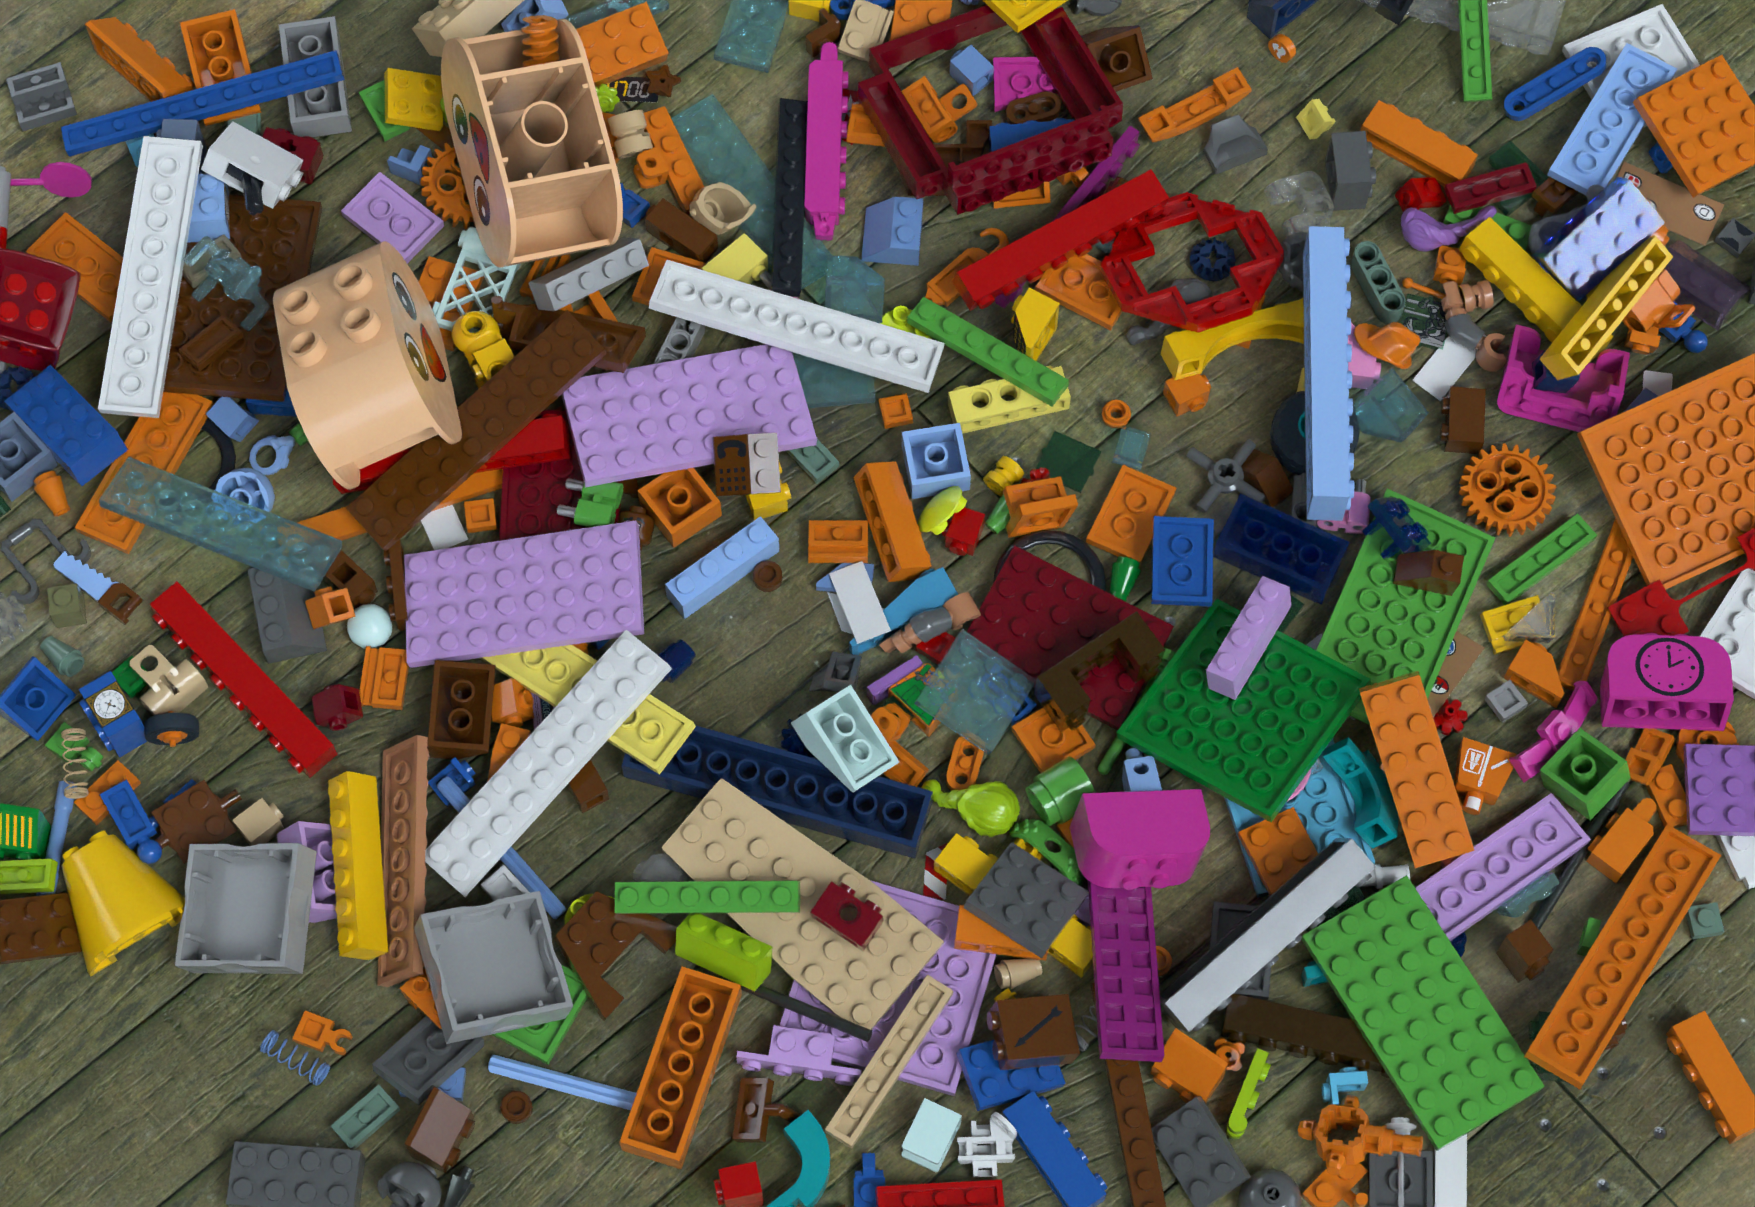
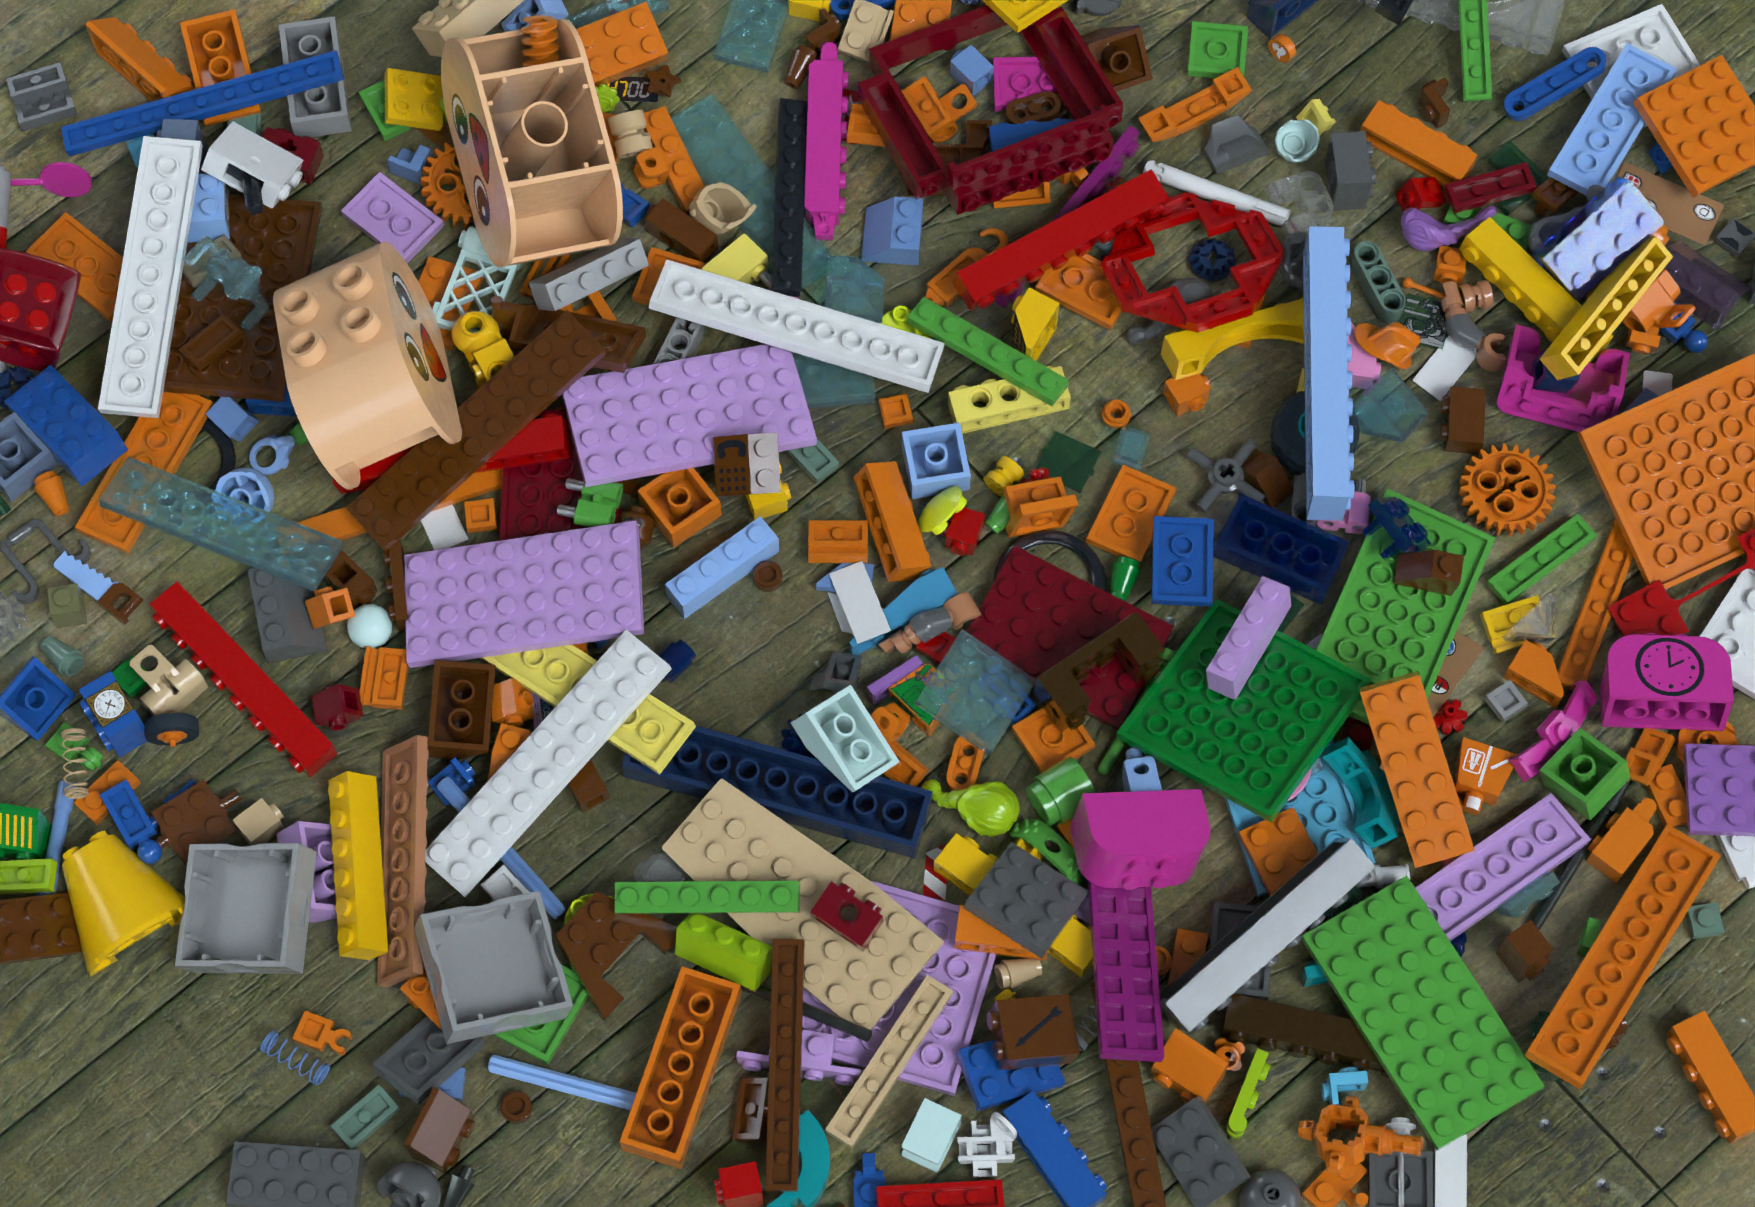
(785, 1065): none -> reddish brown plate
(799, 66): none -> reddish brown cone
(1187, 950): none -> orange plate
(1211, 190): none -> white piece
(1216, 49): none -> bright green plate
(1297, 140): none -> light aqua hair
(1358, 732): none -> dark red plate
(1432, 104): none -> reddish brown bracket

